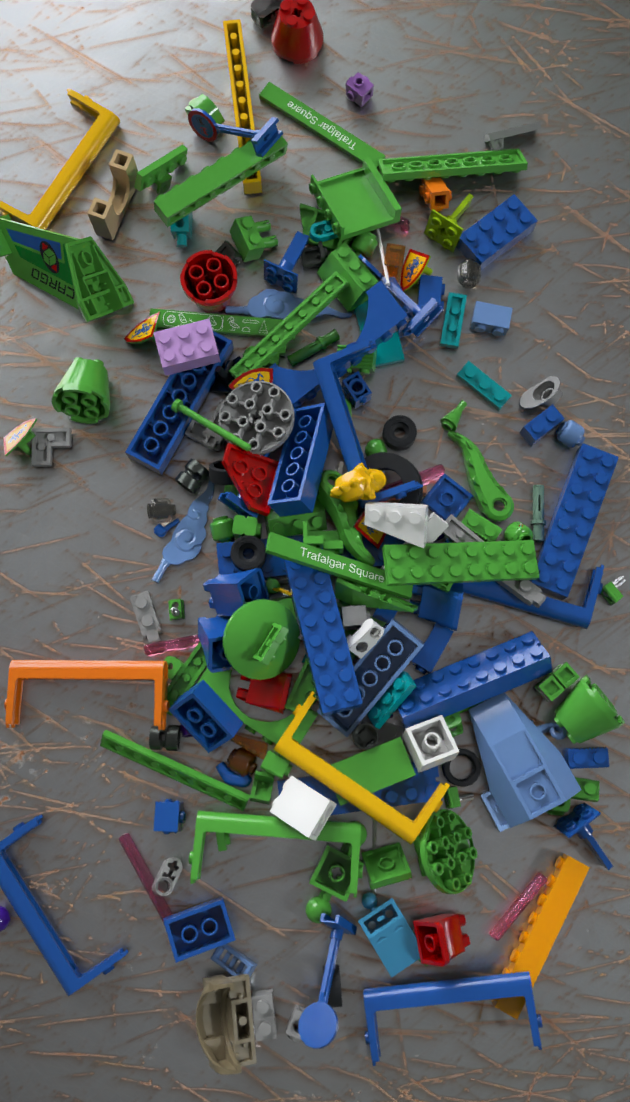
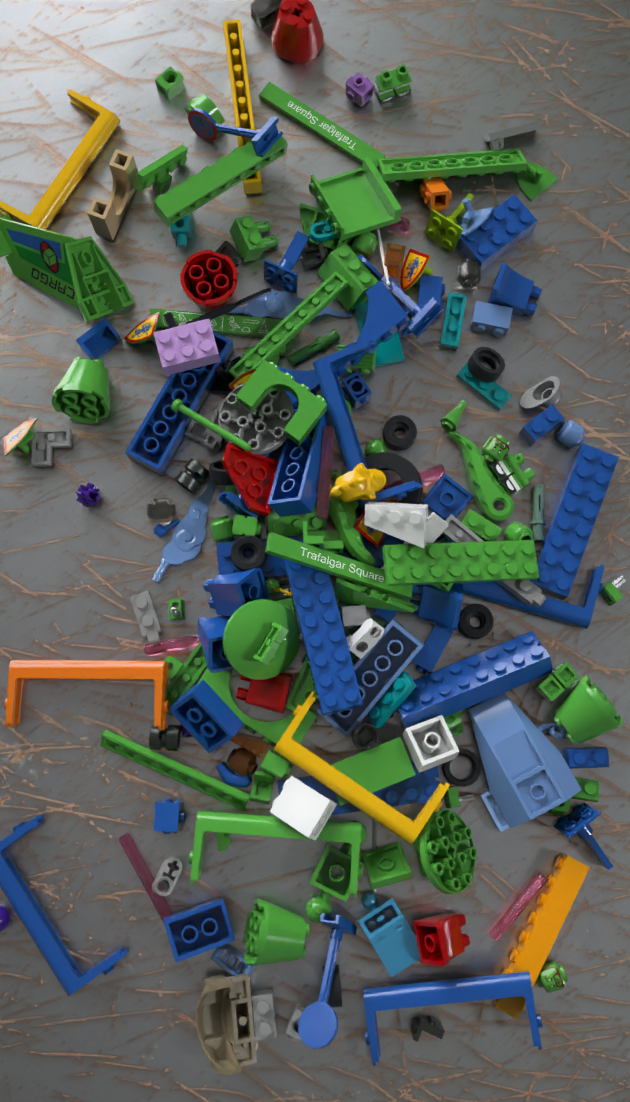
(88, 494): none -> dark purple gear
(98, 340): none -> blue panel
(164, 85): none -> bright green brick
(172, 322): none -> black piece
(269, 379): none -> bright green arch
(273, 934): none -> bright green cone
(325, 473): none -> clear pink axle
(392, 84): none -> bright green hips
(429, 1025): none -> pearl dark grey bracket
(472, 219): none -> medium blue shield
(483, 614): none -> black tyre
(491, 357): none -> black tyre
(495, 448): none -> bright green head
(510, 466): none -> bright green hips
(514, 291): none -> blue hips
(534, 180): none -> bright green shield
(552, 977): none -> bright green head

